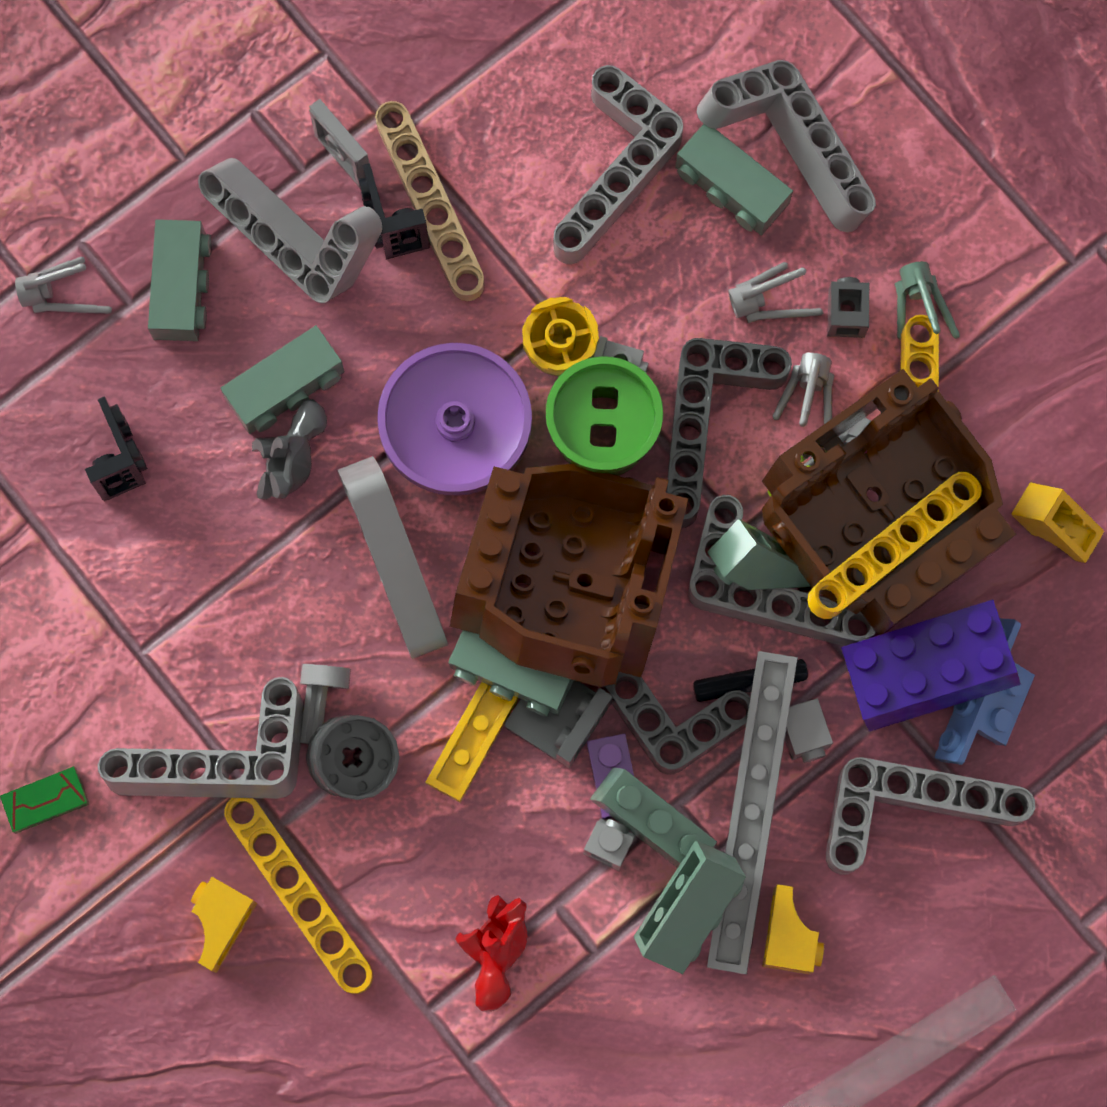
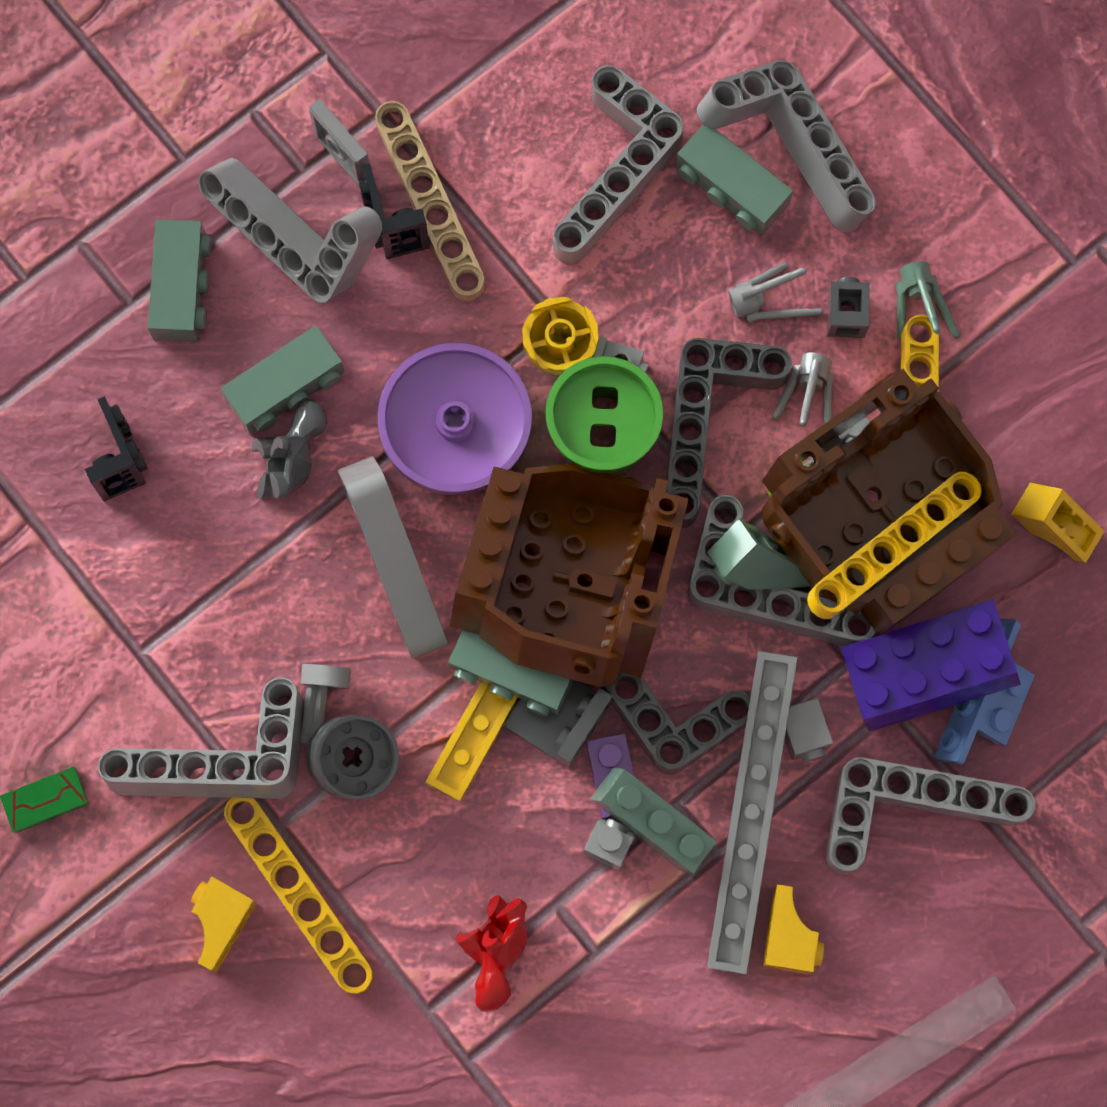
(37, 287): light grey plant -> none
(689, 907): sand green brick -> none
(717, 686): black axle -> none

